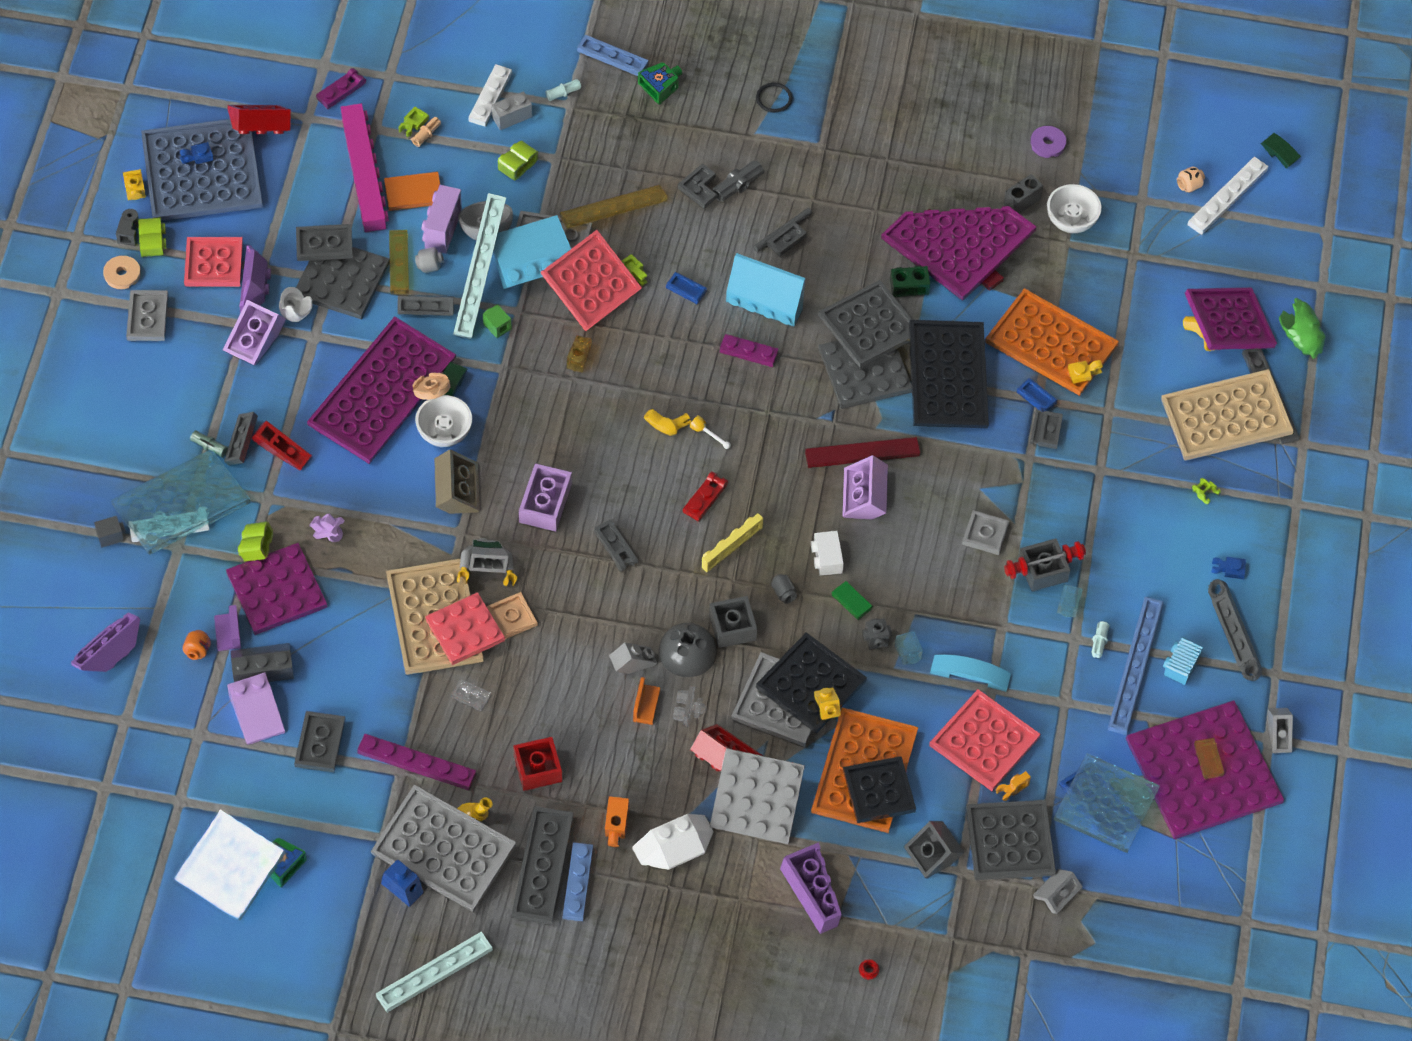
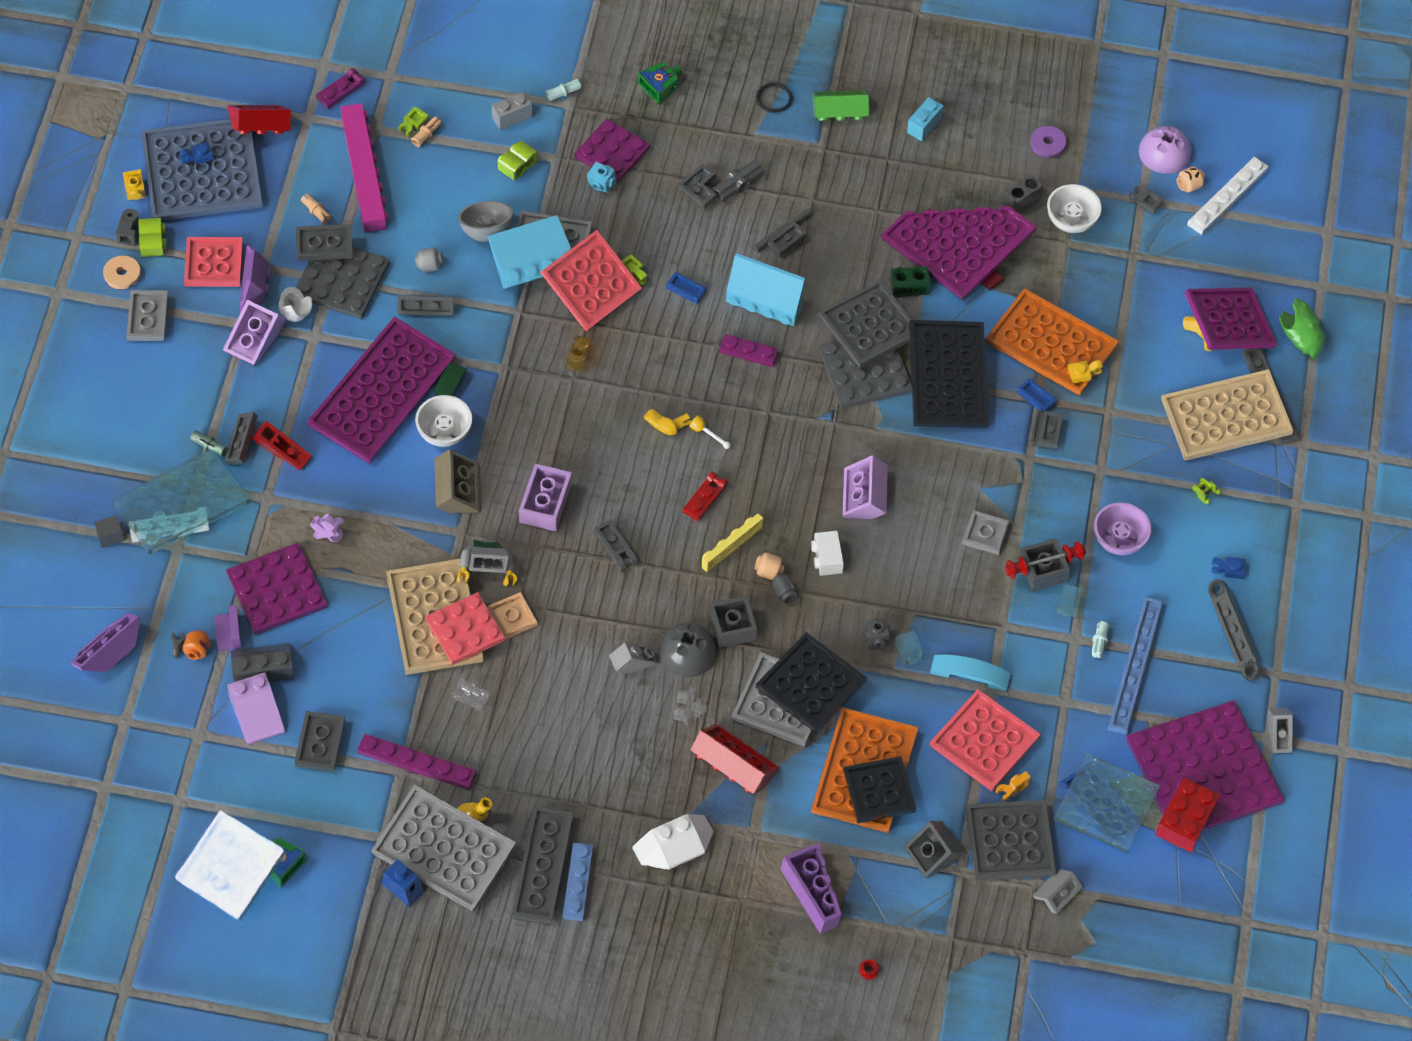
(177, 644): none -> dark grey piece
(255, 541): lime brick -> none
(316, 209): none -> light nougat pin
(399, 262): clear yellow tile -> none
(411, 190): orange tile -> none
(432, 386): light nougat tile -> none
(434, 972): light aqua plate -> none
(442, 218): lavender brick -> none
(479, 266): light aqua plate -> none
(490, 94): white plate -> none
(497, 321): bright green brick -> none
(537, 763): red brick -> none
(601, 177): none -> medium azure brick
(612, 55): medium blue plate -> none
(613, 147): none -> magenta plate
(613, 206): clear yellow tile -> none
(616, 815): orange torso -> none
(645, 703): orange panel -> none
(757, 796): light grey plate -> none
(769, 565): none -> light nougat head
(828, 703): yellow bracket -> none
(840, 104): none -> bright green slope
(851, 600): green tile -> none
(858, 451): dark red tile -> none
(925, 119): none -> medium azure brick
(1122, 528): none -> lavender piece
(1147, 201): none -> dark grey plate
(1165, 150): none -> lavender piece
(1183, 660): medium azure brick -> none
(1187, 815): none -> red brick
(1209, 758): clear yellow tile -> none
(1281, 149): dark green slope -> none

